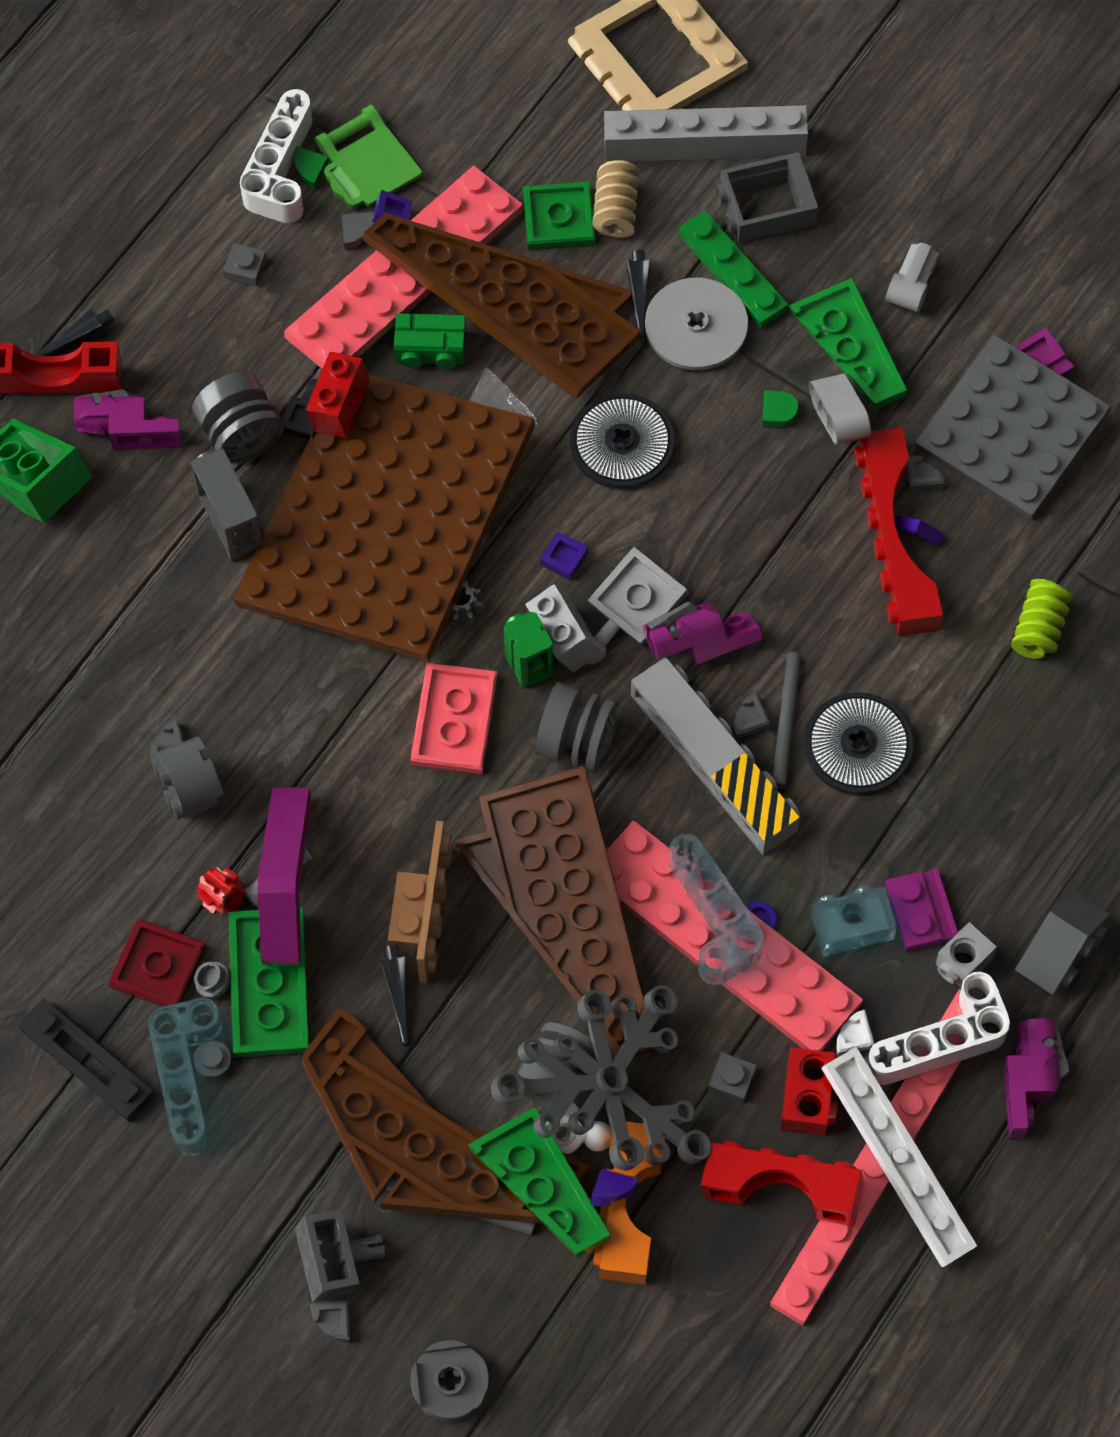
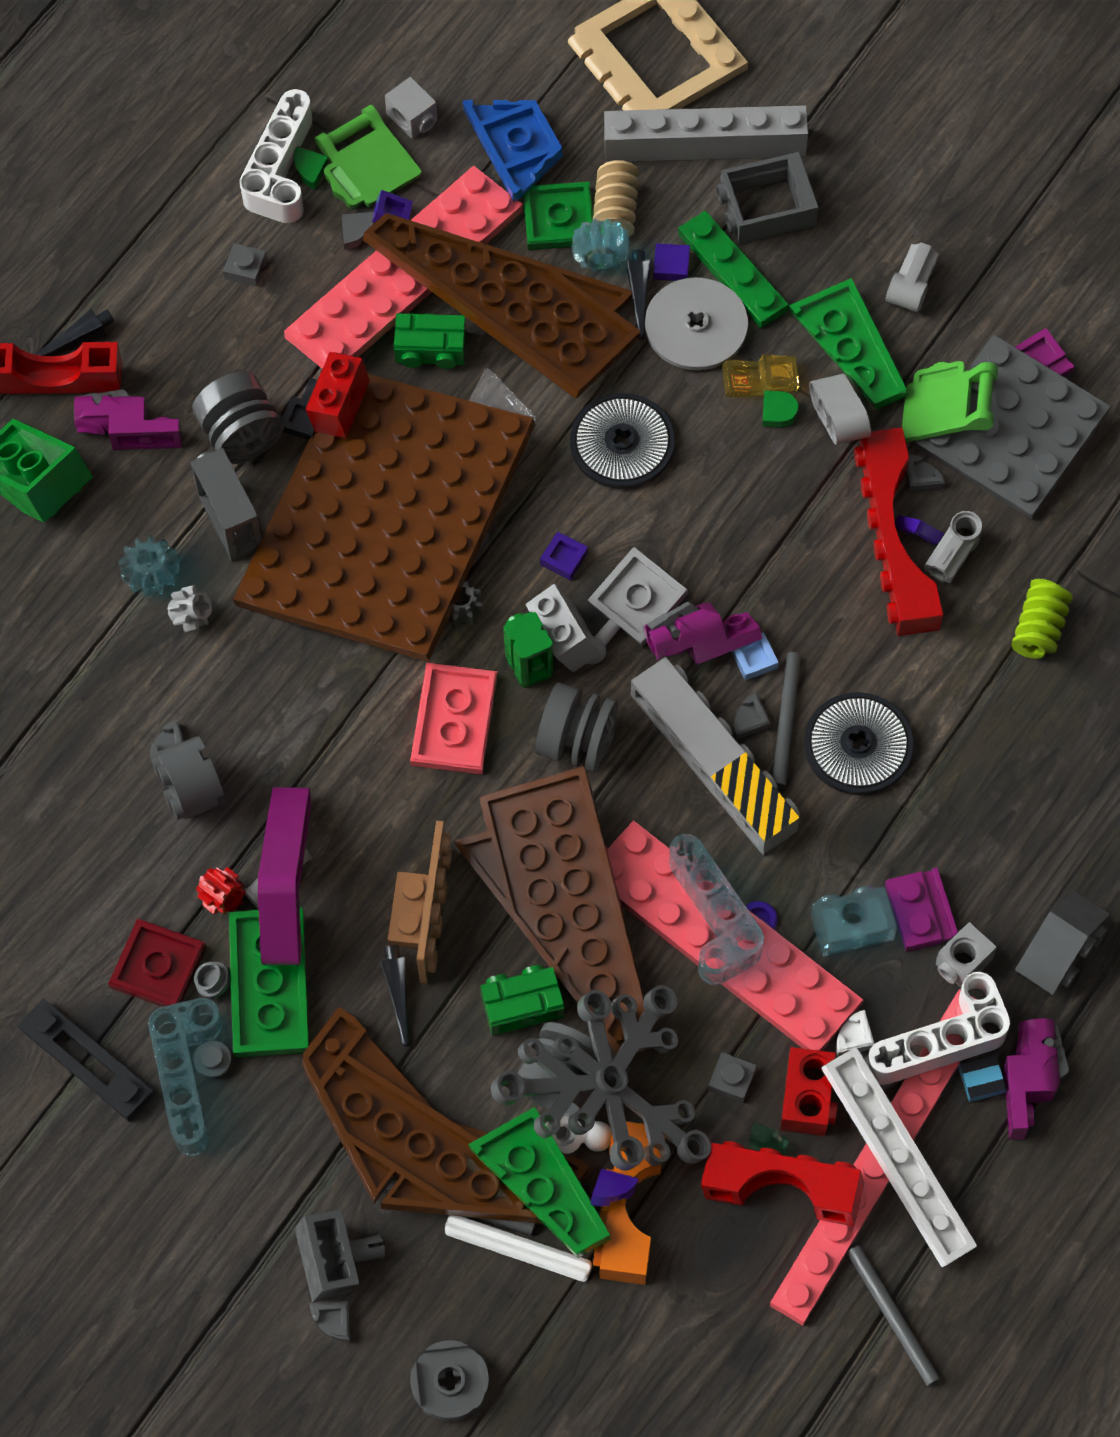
(141, 576): none -> clear light blue gear
(189, 608): none -> light grey gear
(411, 108): none -> light grey brick
(515, 141): none -> blue wing
(518, 1247): none -> white axle
(522, 999): none -> green brick
(600, 245): none -> clear light blue gear
(671, 262): none -> dark purple tile
(754, 377): none -> clear yellow slope
(755, 658): none -> light blue tile
(766, 1137): none -> clear green tile
(893, 1316): none -> dark grey bar
(941, 400): none -> bright green piece
(954, 548): none -> light grey piece
(982, 1078): none -> tile

